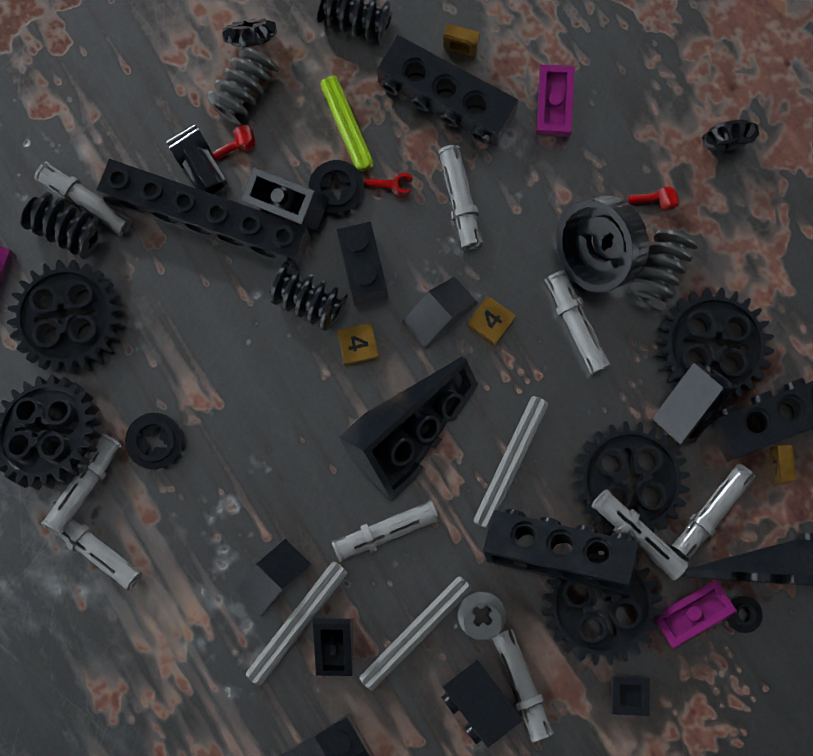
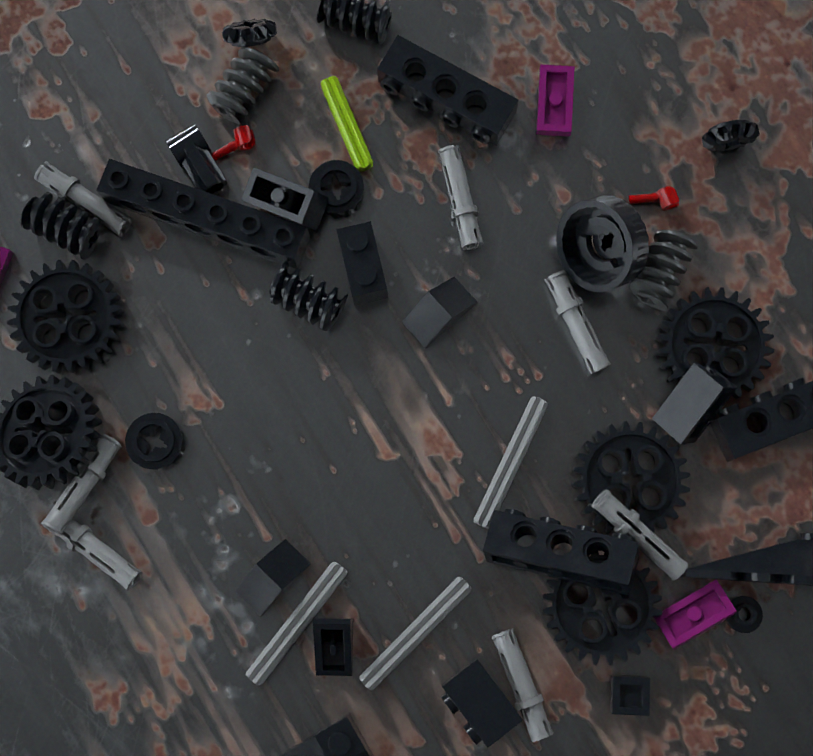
(358, 344): pearl gold tile -> none
(387, 530): light grey pin -> none
(391, 184): red hand -> none
(399, 432): black wedge -> none
(461, 40): pearl gold tile -> none
(491, 320): pearl gold tile -> none
(495, 614): dark grey piece -> none
(708, 518): light grey pin -> none
(782, 464): pearl gold tile -> none

